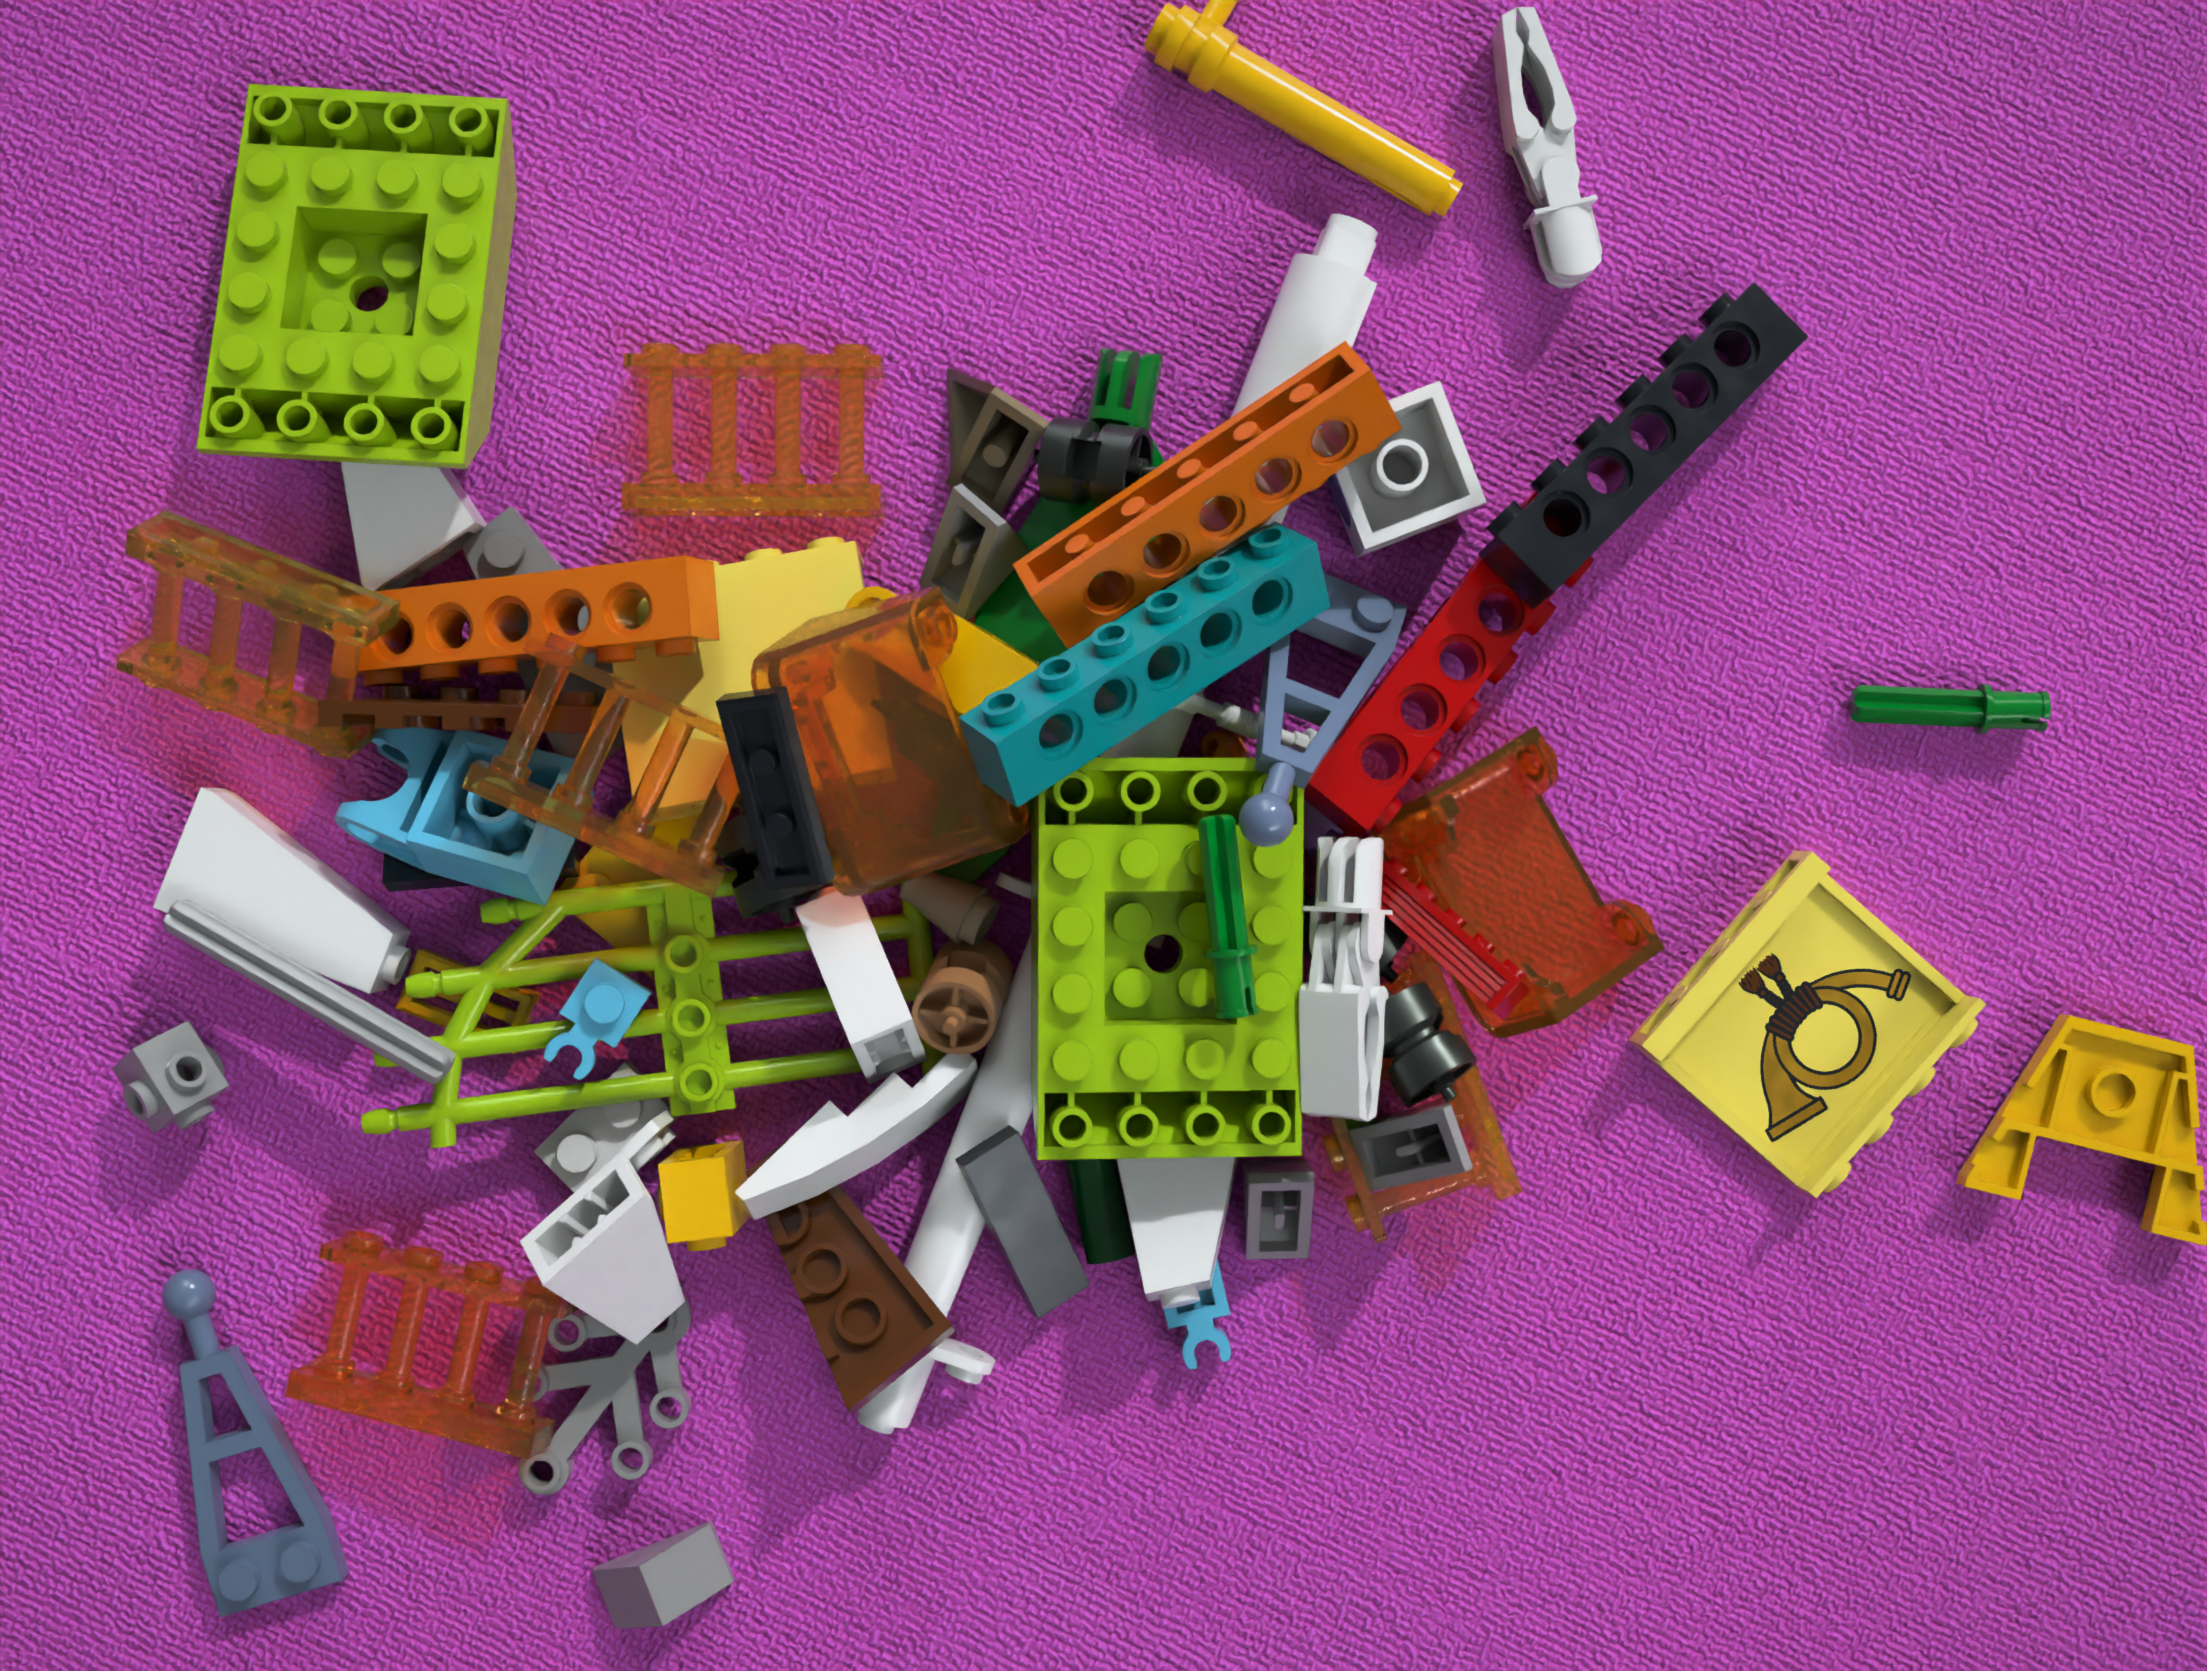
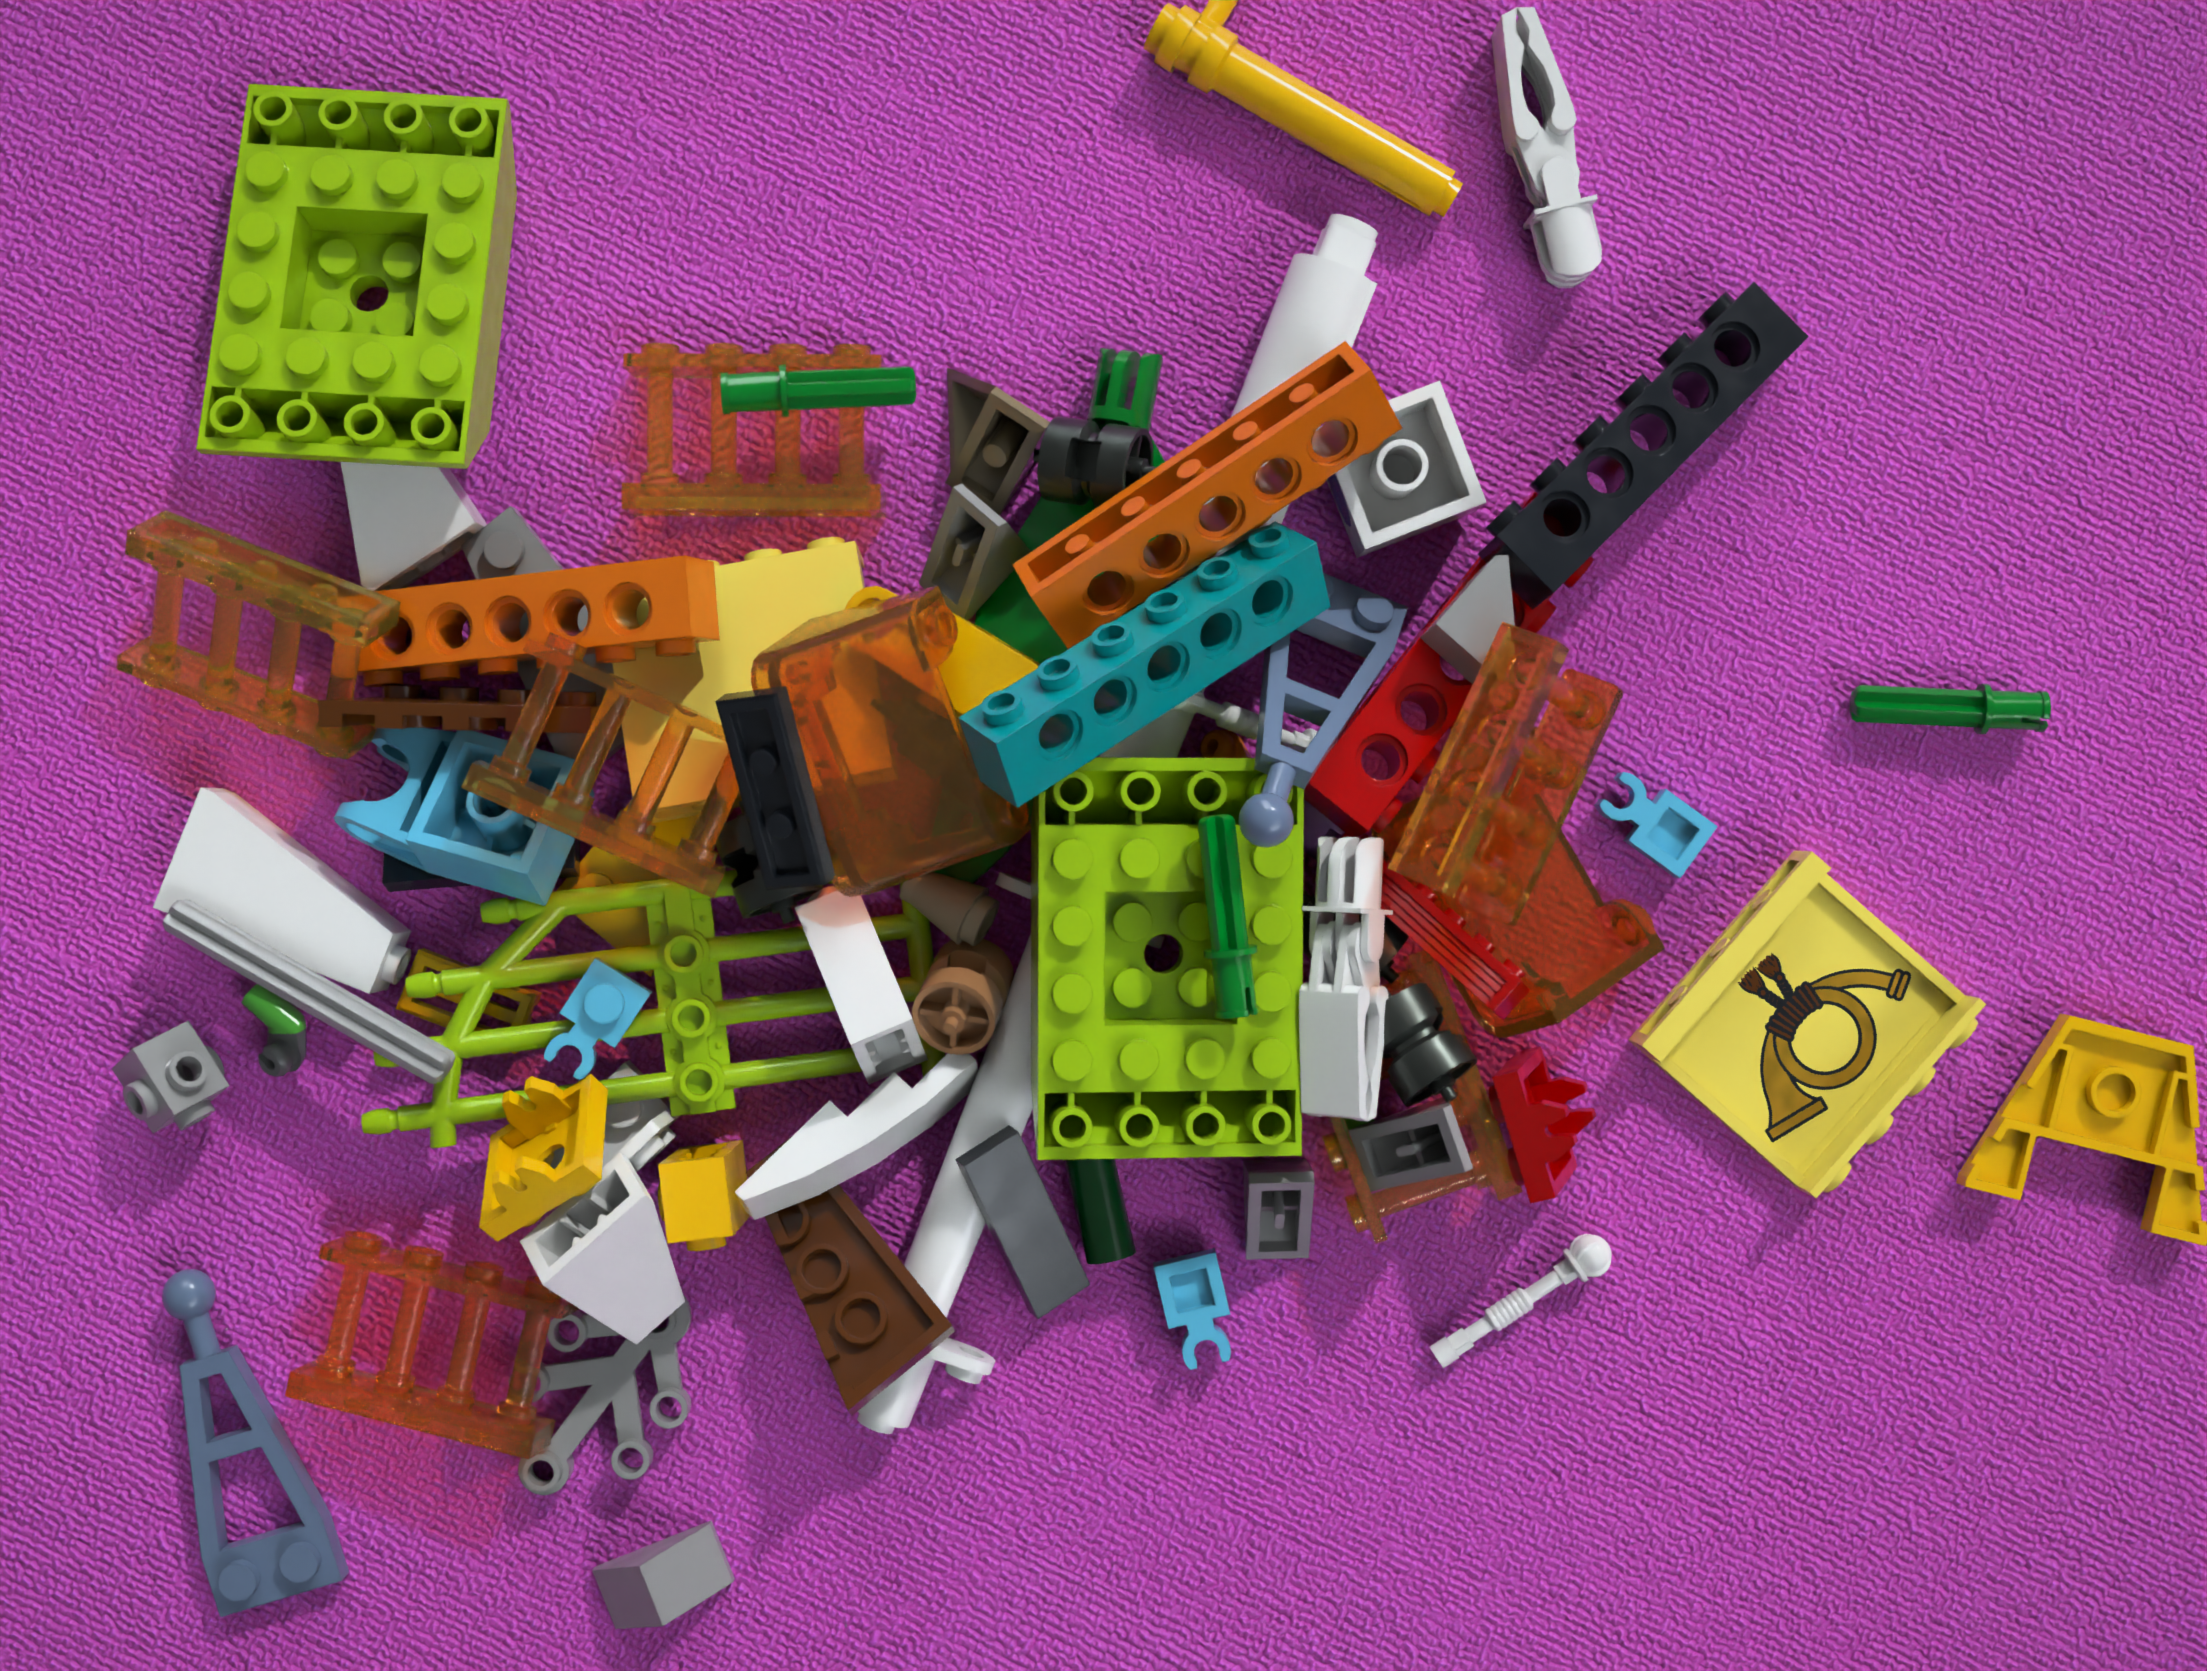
(285, 1032): none -> arm
(518, 1172): none -> yellow piece
(817, 389): none -> green axle
(1177, 1222): white slope -> none
(1473, 617): none -> light grey slope
(1479, 761): none -> clear orange fence
(1538, 1122): none -> red piece
(1587, 1256): none -> white piece
(1663, 828): none -> medium azure plate

